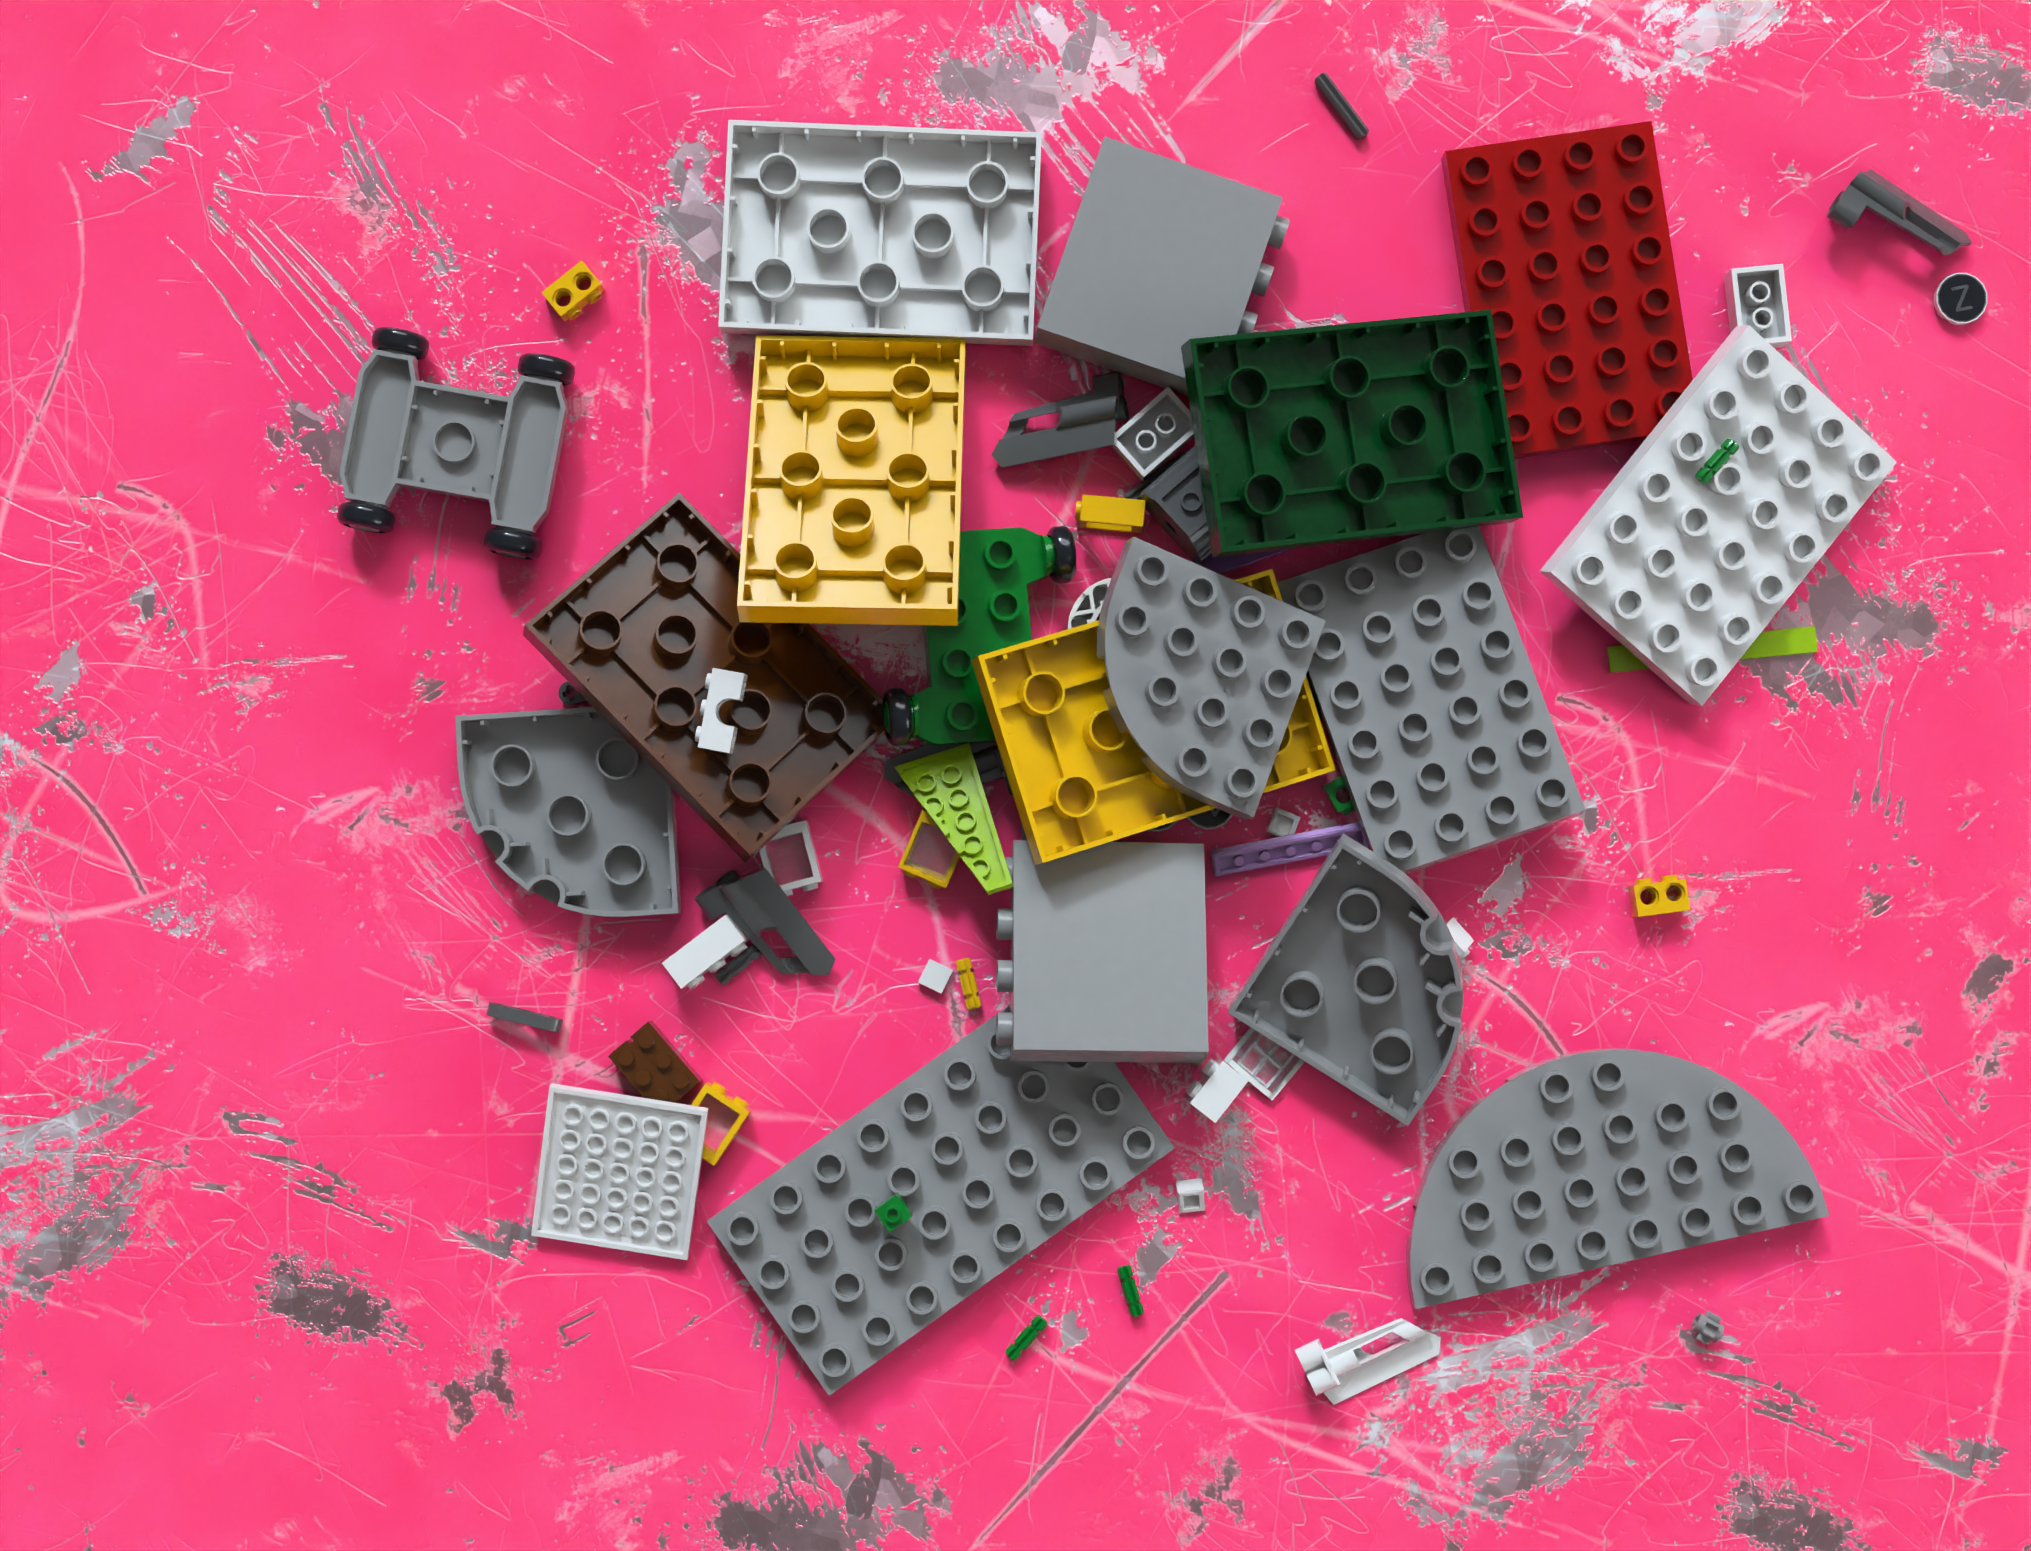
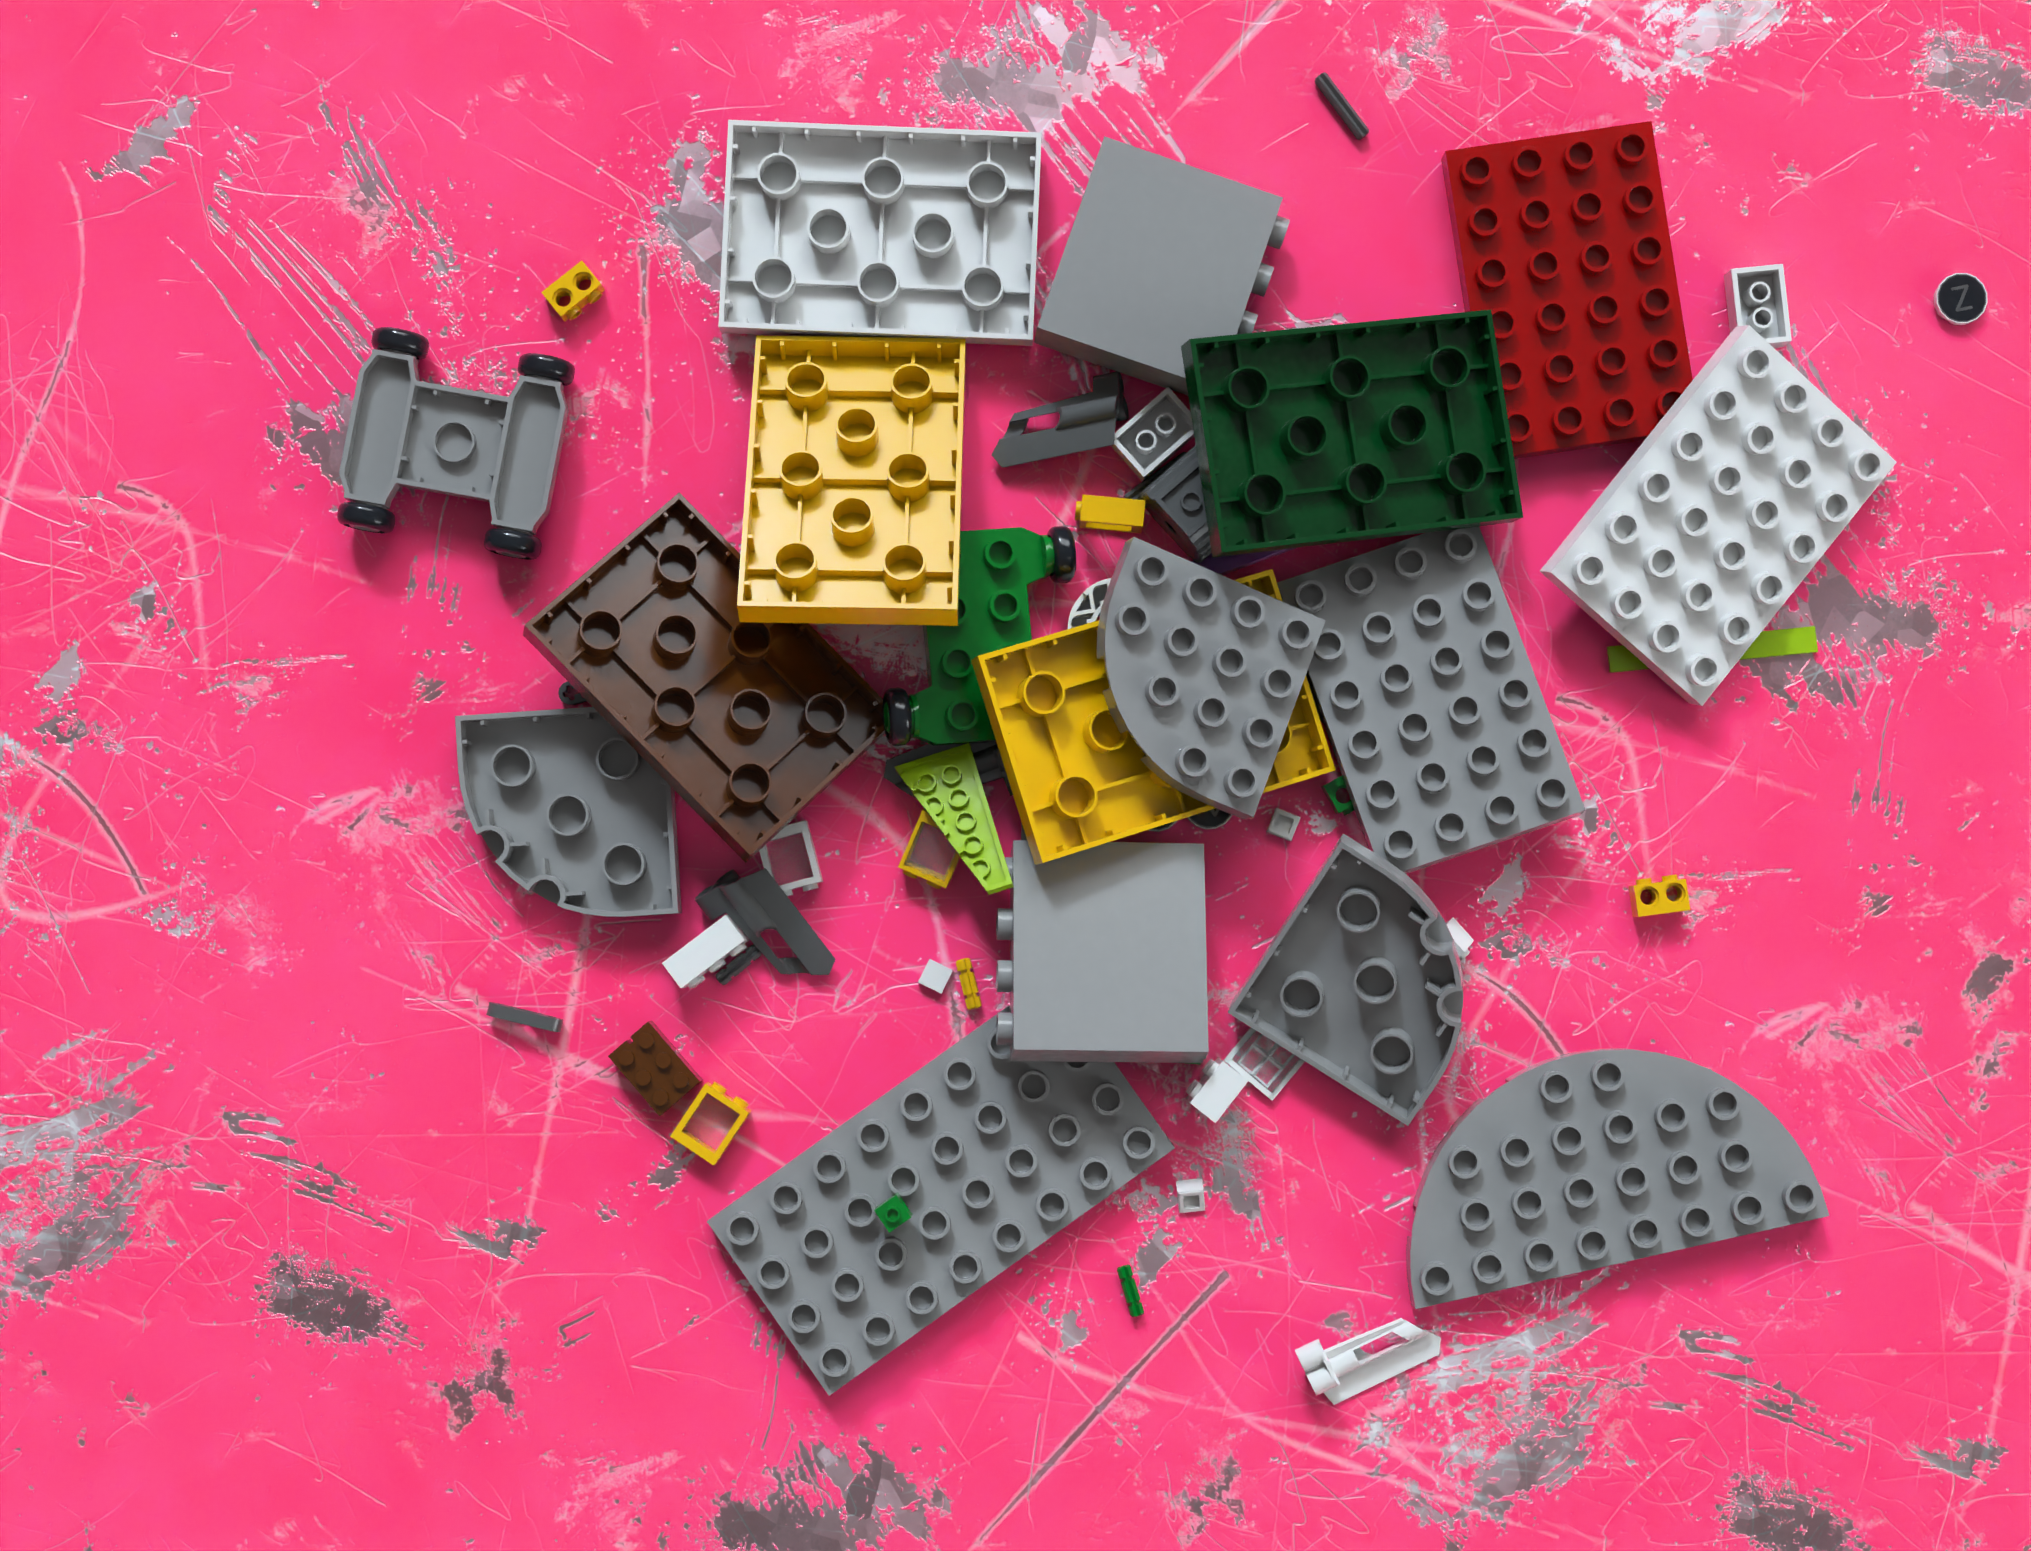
(619, 1171): white plate -> none
(722, 686): white arch -> none
(1026, 1337): green axle -> none
(1282, 849): lavender tile -> none
(1707, 1327): light grey gear -> none
(1717, 461): green axle -> none
(1893, 204): dark grey panel -> none

